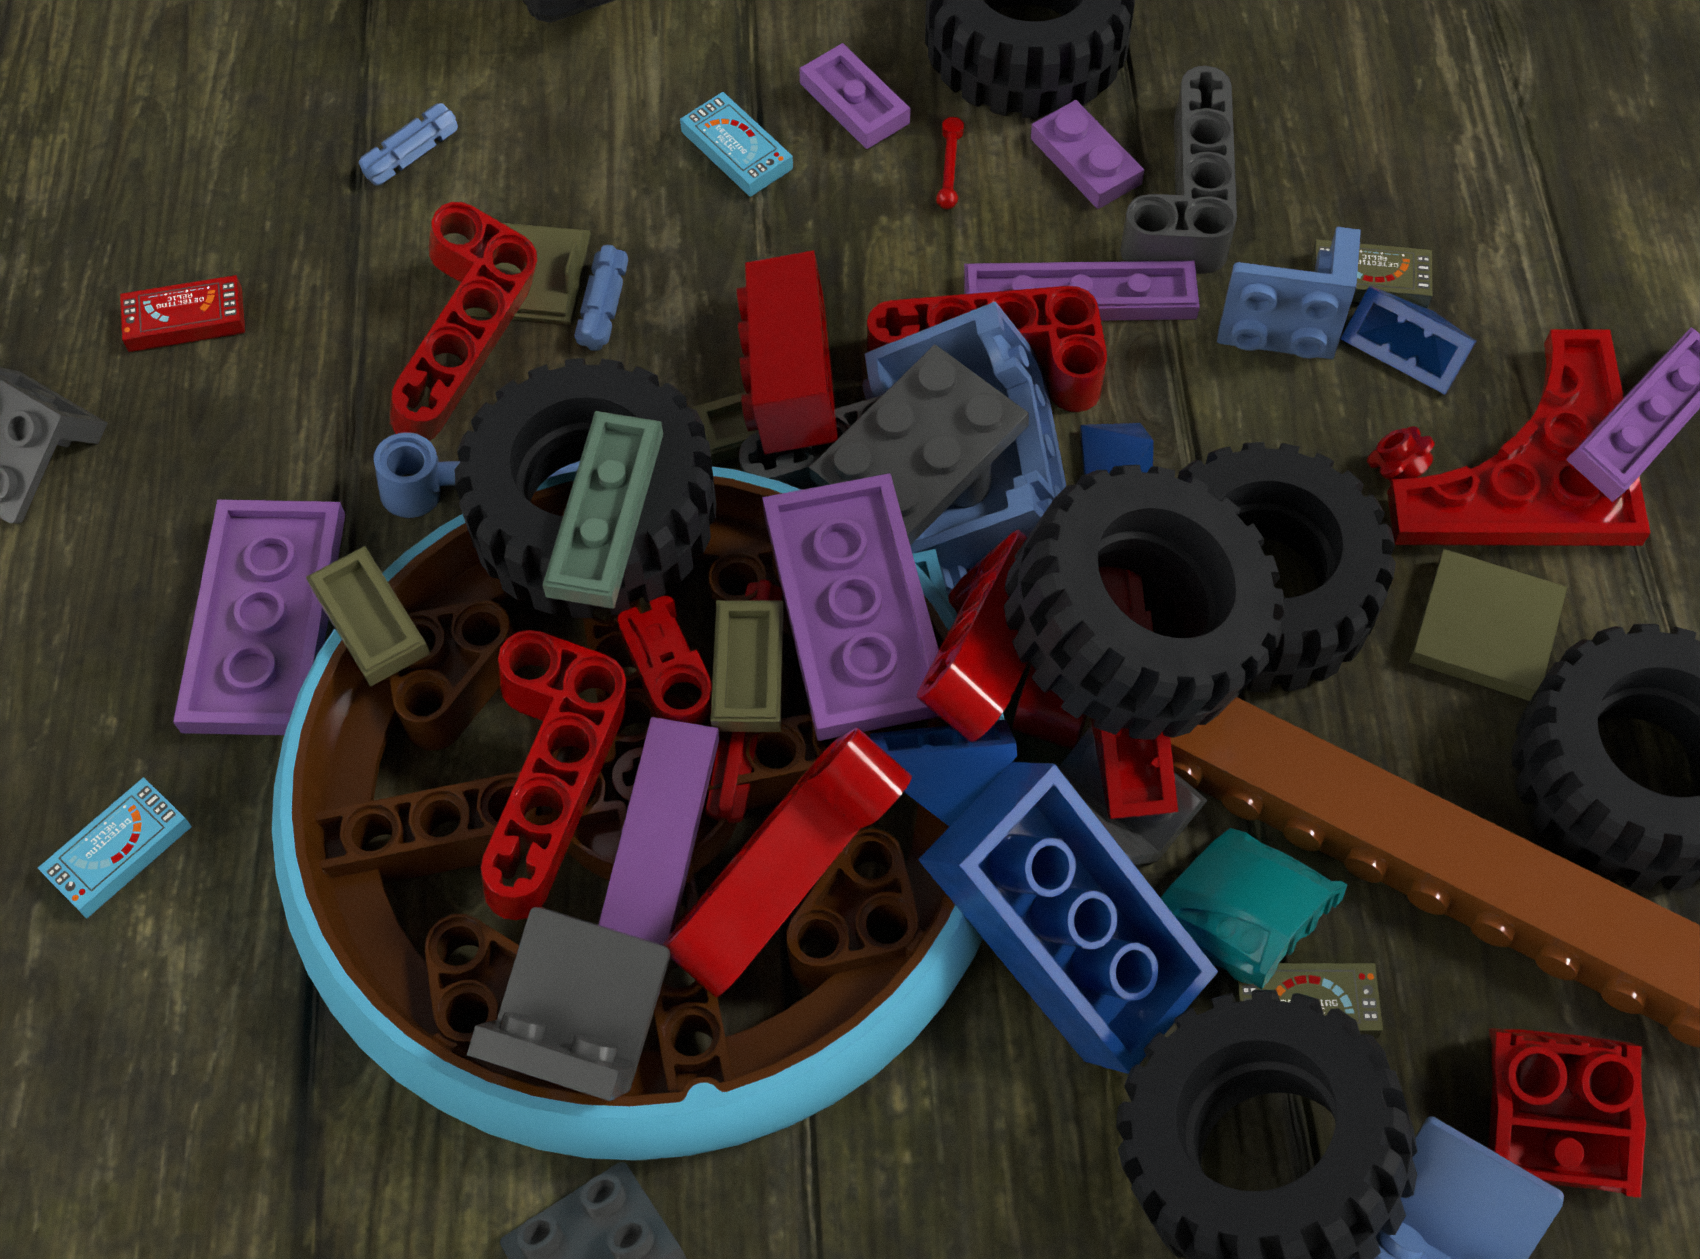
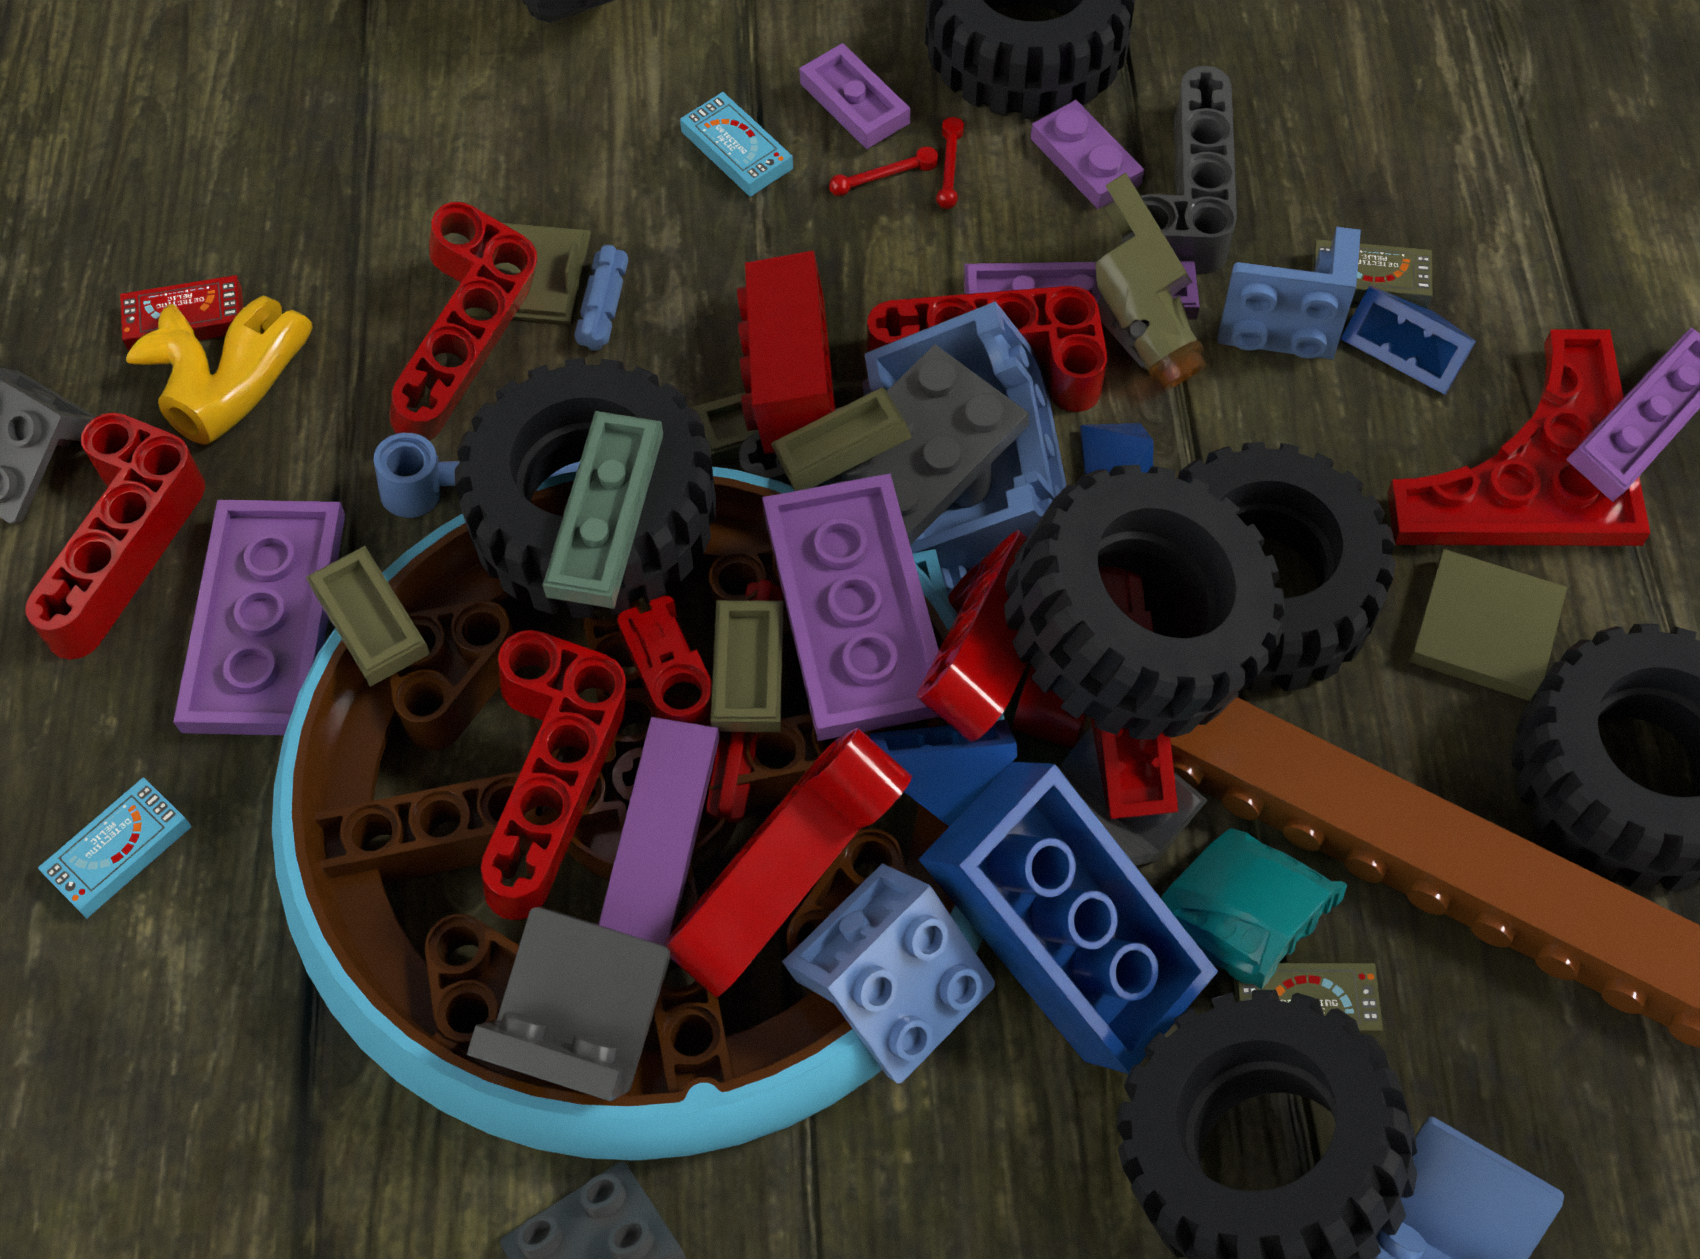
(146, 503): none -> red beam
(251, 360): none -> yellow piece
(408, 144): medium blue axle -> none
(841, 440): none -> olive tile
(893, 969): none -> medium blue bracket
(925, 159): none -> red hinge
(1139, 289): none -> olive plate
(1402, 454): red plate -> none
(1569, 1108): red slope -> none

